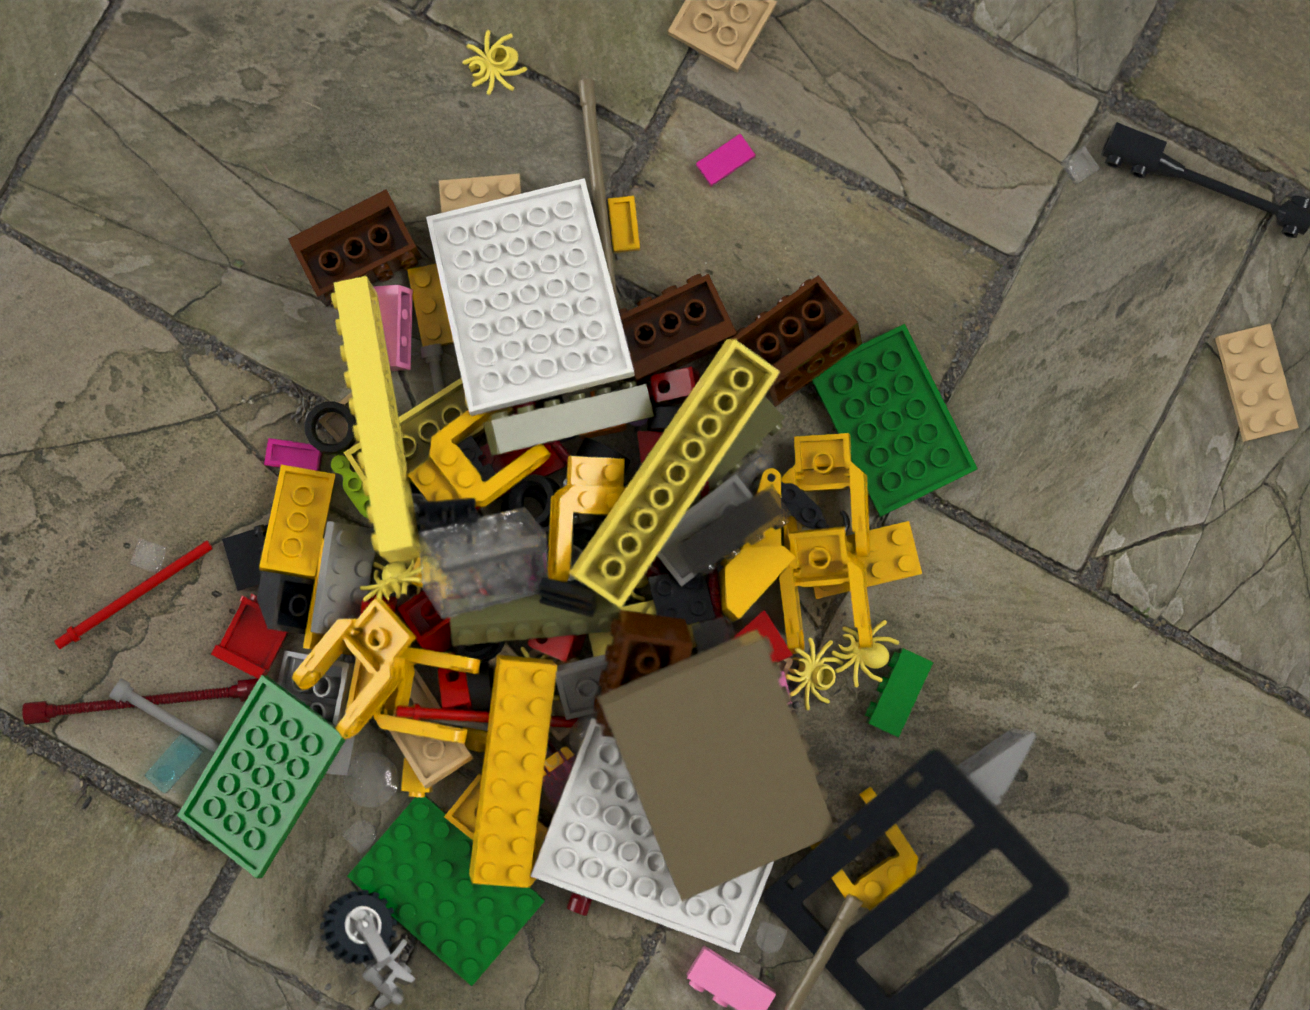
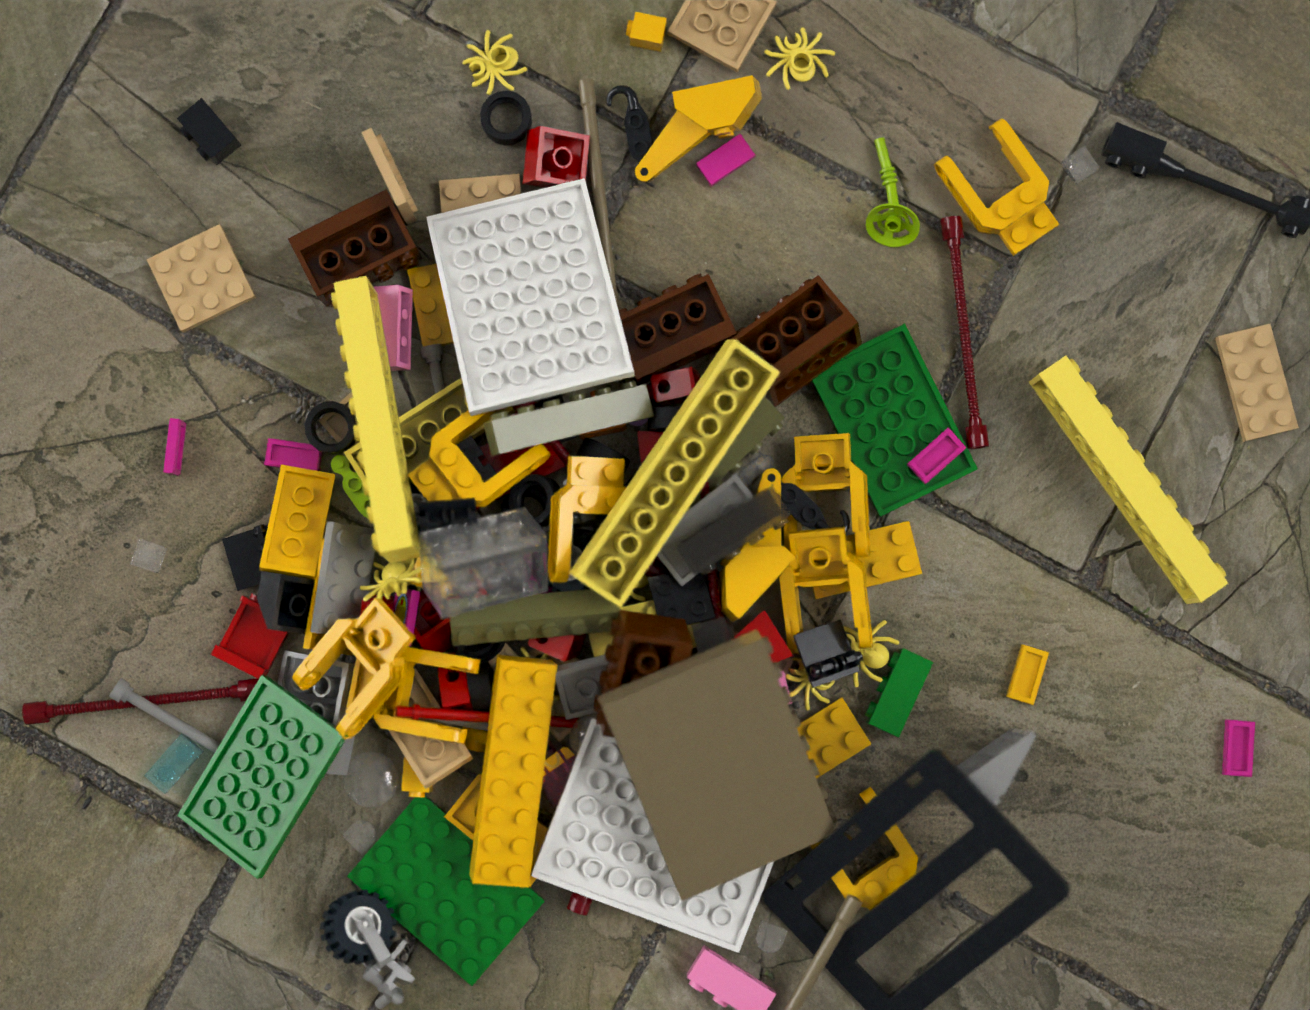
(74, 633): red bar -> none
(174, 447): none -> dark pink tile
(201, 278): none -> tan plate
(208, 131): none -> black brick
(391, 175): none -> tan plate
(406, 608): none -> dark pink tile
(506, 97): none -> black tyre
(554, 157): none -> red slope
(567, 597): black tile -> none
(623, 224): yellow tile -> none
(647, 31): none -> yellow brick
(701, 112): none -> yellow slope
(798, 58): none -> light yellow animal
(827, 653): none -> black hinge
(833, 736): none -> yellow plate
(894, 215): none -> lime dish
(936, 456): none -> dark pink tile
(952, 233): none -> dark red hose
(1017, 216): none -> yellow plate
(1027, 674): none -> yellow tile
(1128, 481): none -> light yellow brick
(1238, 748): none -> dark pink tile

